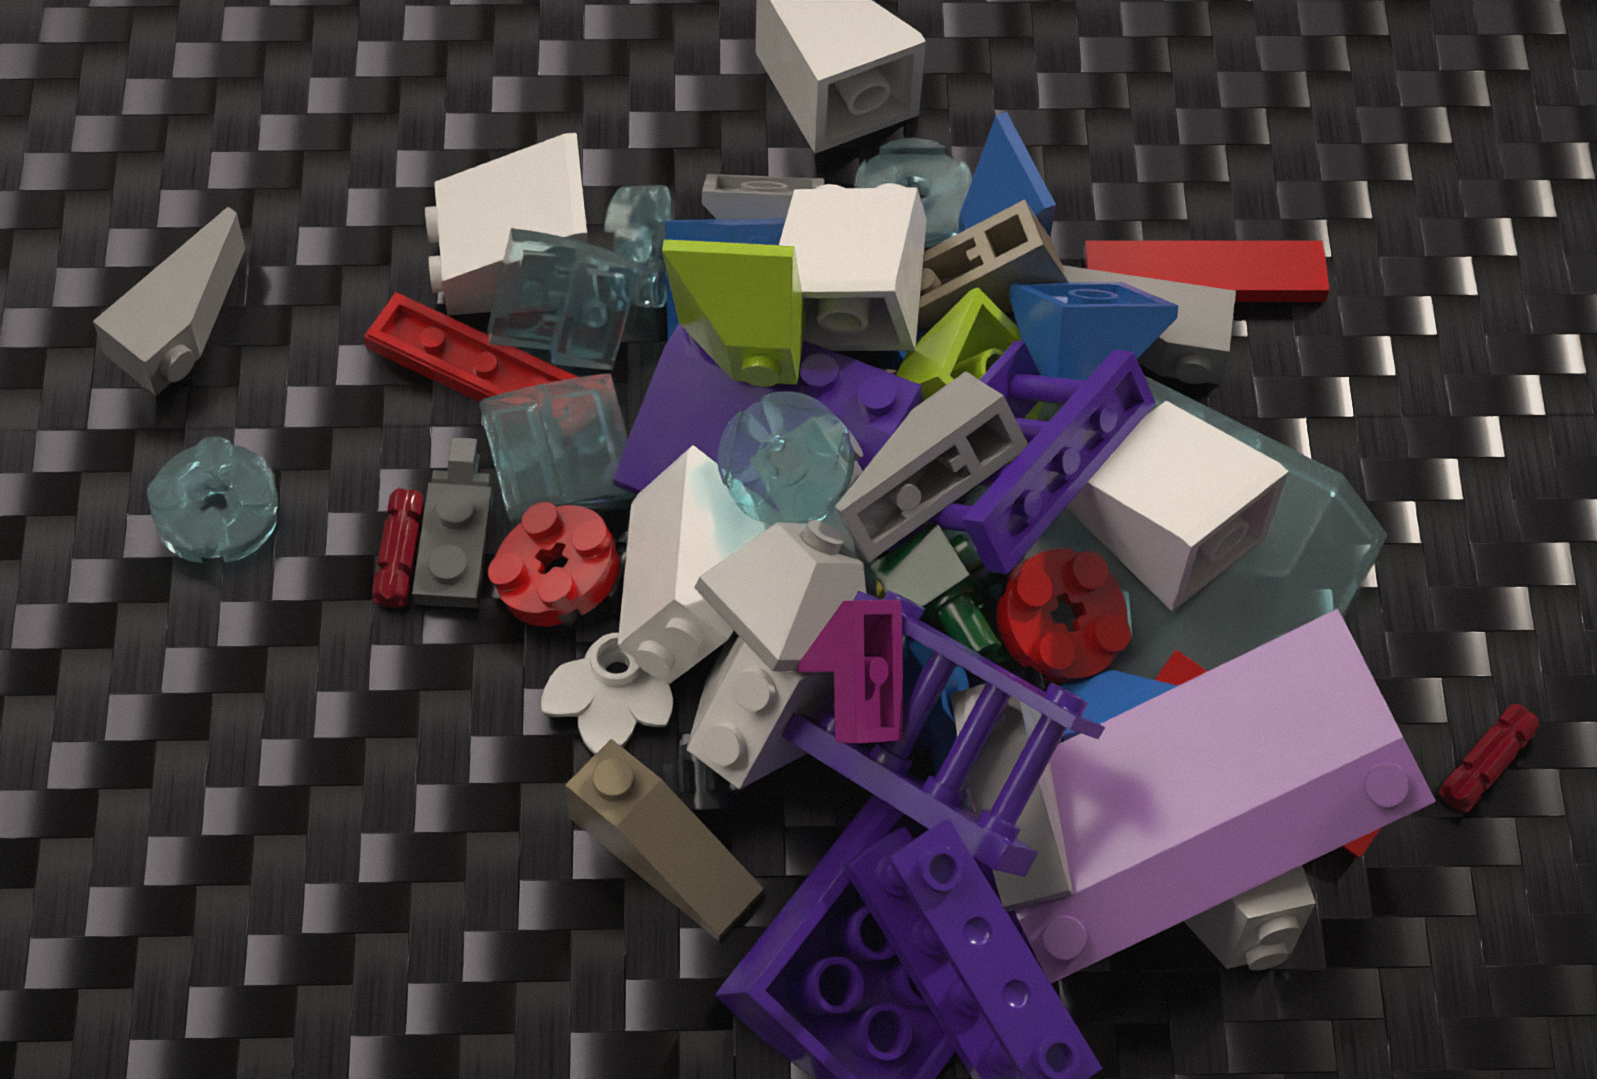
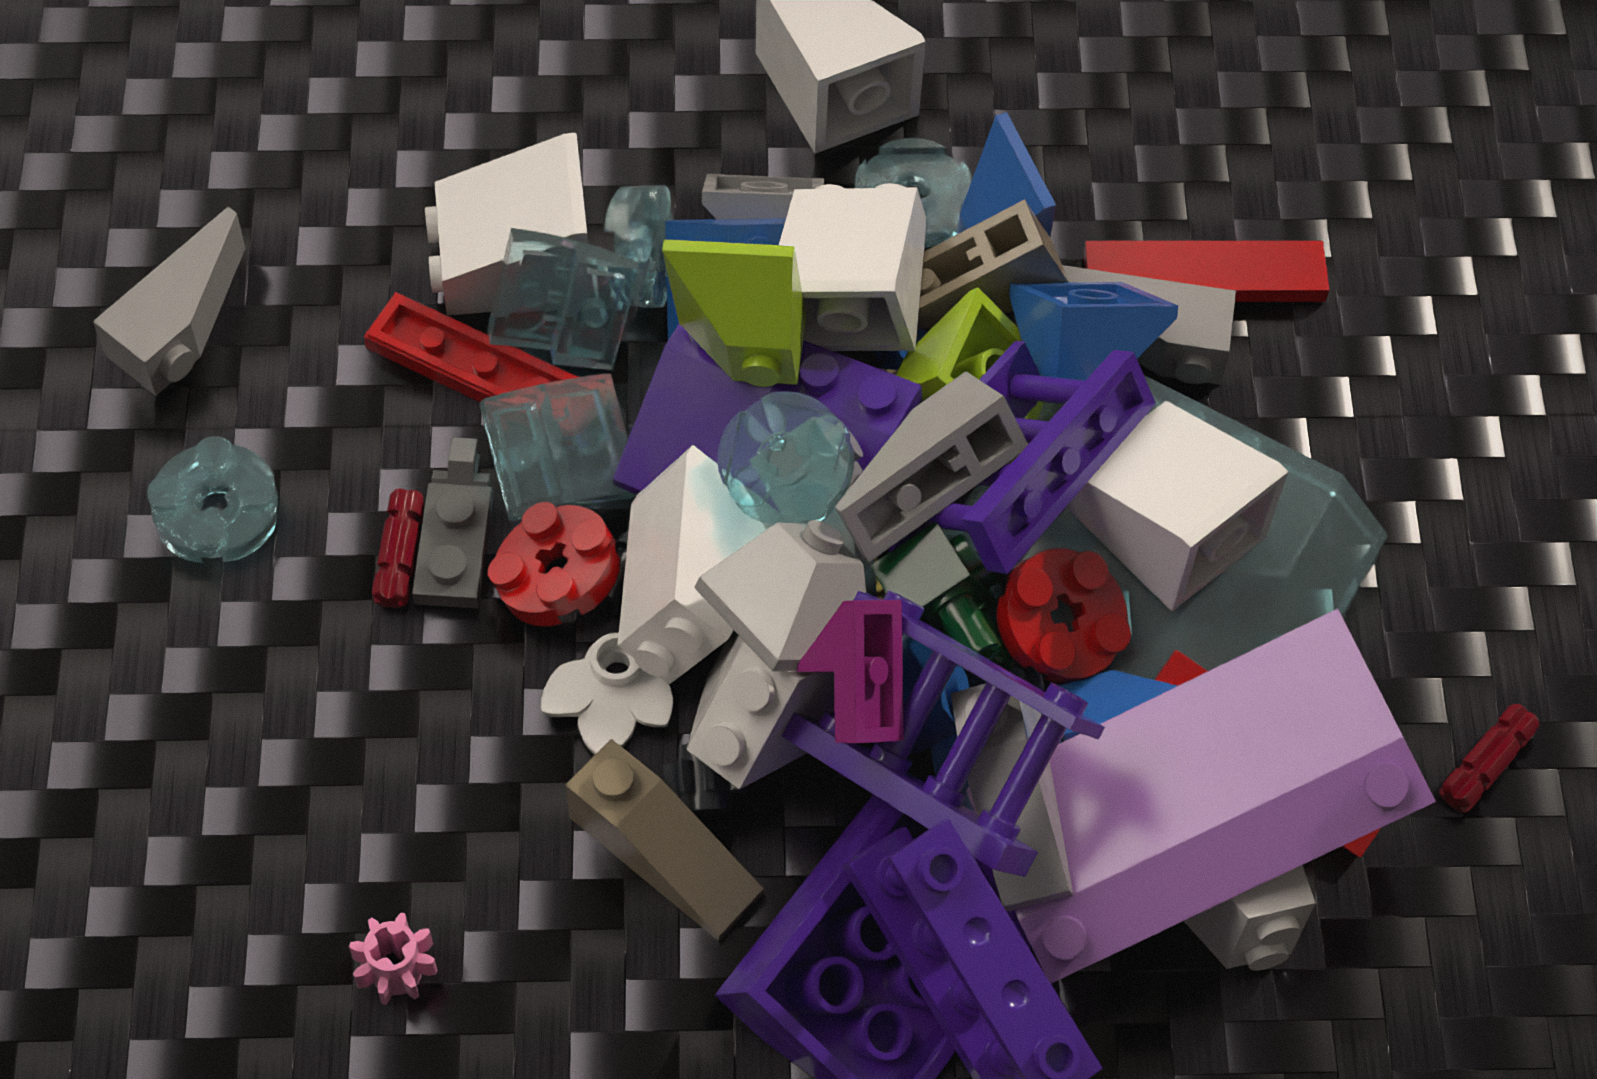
(400, 940): none -> bright pink gear

